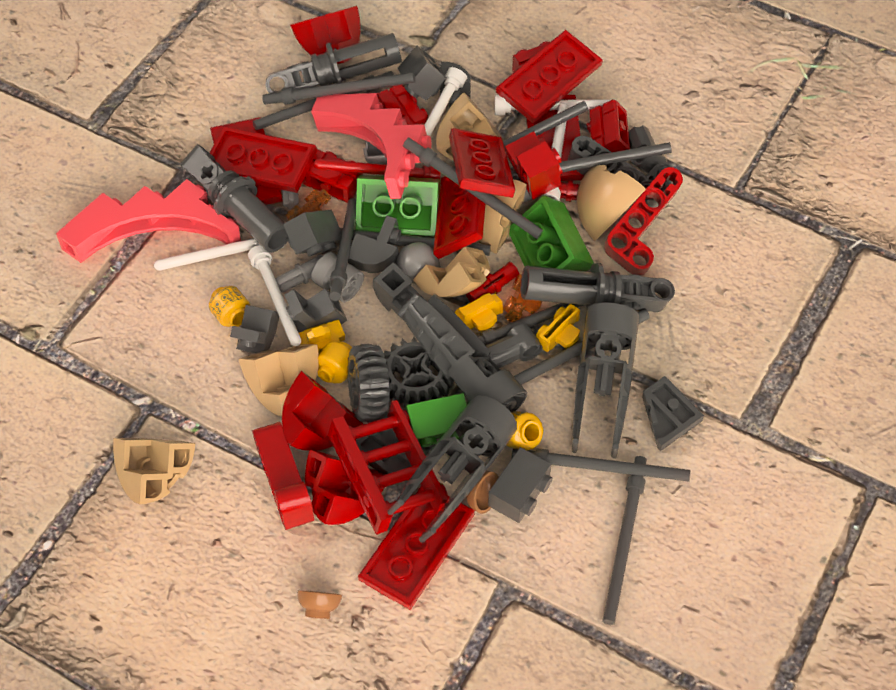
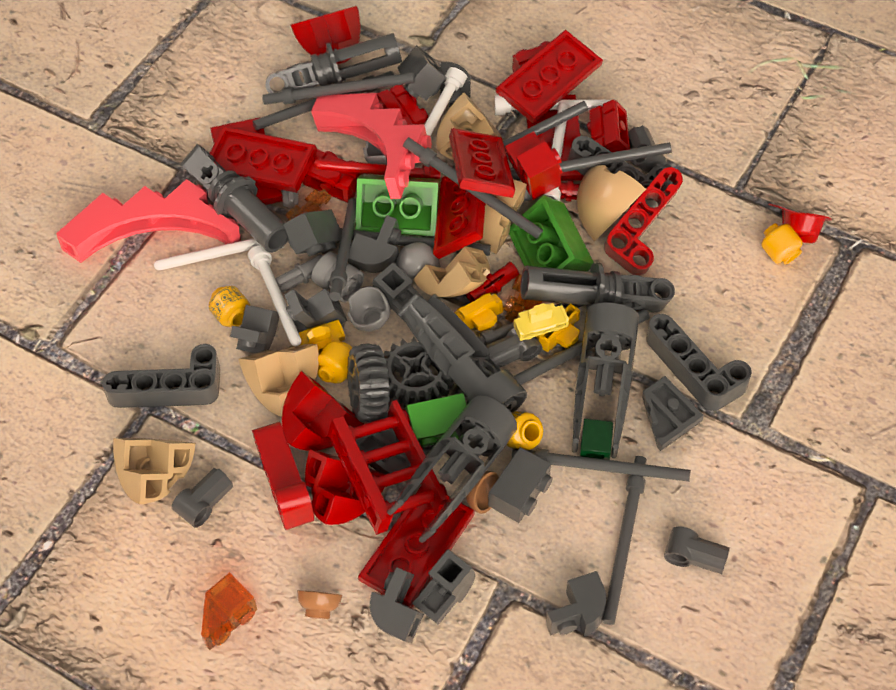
(126, 387): none -> dark grey beam
(196, 503): none -> dark grey piece
(225, 608): none -> clear orange slope
(368, 309): none -> light grey hair
(389, 611): none -> dark grey brick
(449, 585): none -> dark grey brick
(540, 320): none -> light yellow piece
(585, 609): none -> dark grey brick
(596, 439): none -> dark green panel
(667, 337): none -> dark grey beam
(687, 548): none -> dark grey piece
(782, 243): none -> yellow head
(806, 225): none -> red piece

